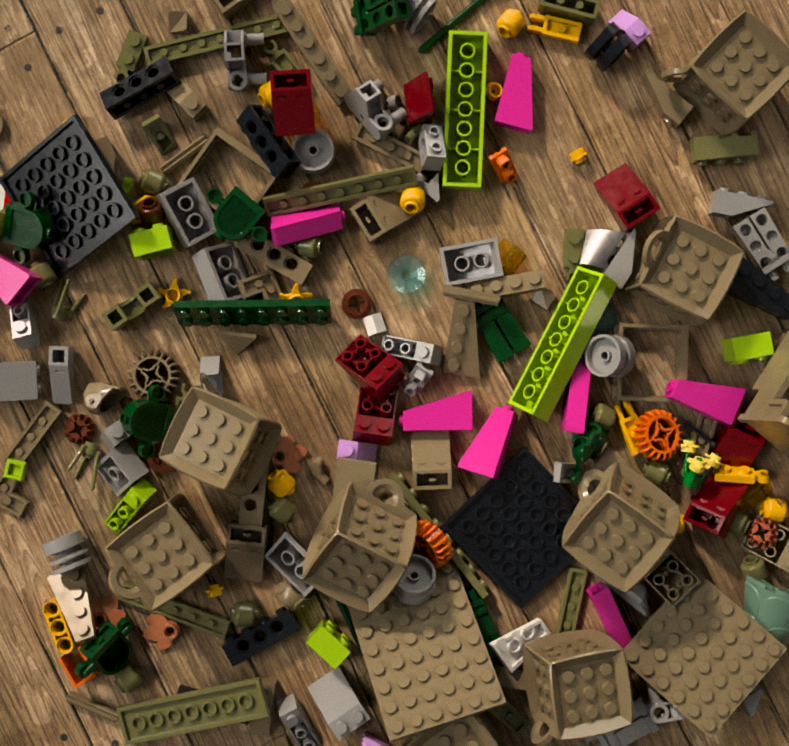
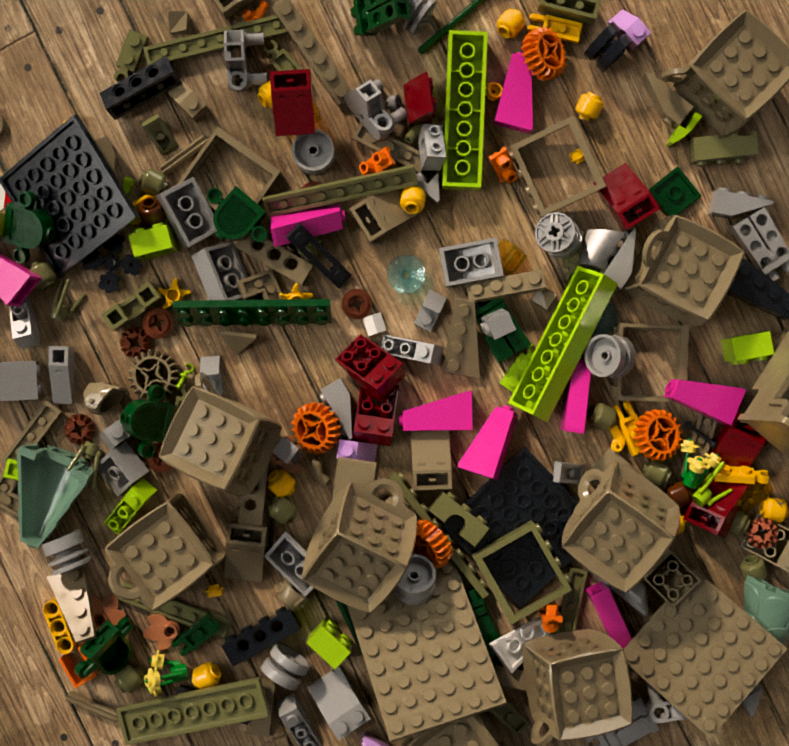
(47, 489): none -> sand green cone
(112, 263): none -> black plant
(143, 340): none -> copper gear
(150, 318): none -> copper gear
(153, 679): none -> plant
(184, 376): none -> lime hand
(197, 633): none -> dark green hinge
(206, 675): none -> yellow head
(243, 614): olive head -> none
(259, 13): none -> orange arm
(272, 149): black brick -> none
(285, 666): none -> light grey wheel
(288, 451): none -> light grey slope
(300, 238): none -> black container
(325, 432): none -> orange gear
(339, 399): none -> light grey slope
(379, 161): none -> orange hips
(417, 379): light grey hips -> none
(430, 310): none -> light grey slope
(471, 295): dark tan axle -> none
(473, 528): none -> olive arch
(497, 324): none -> light grey brick
(516, 370): none -> lime plate
(524, 174): none -> dark tan window
(544, 53): none -> orange gear
(546, 548): none -> olive window
(550, 617): none -> orange hips
(567, 239): none -> light grey wheel
(587, 446): dark green animal -> none
(589, 106): none -> yellow head
(618, 440): none -> yellow arm
(674, 192): none -> dark green tile
(679, 493): none -> reddish brown head
(680, 132): none -> lime slope
(703, 494): none -> lime plant

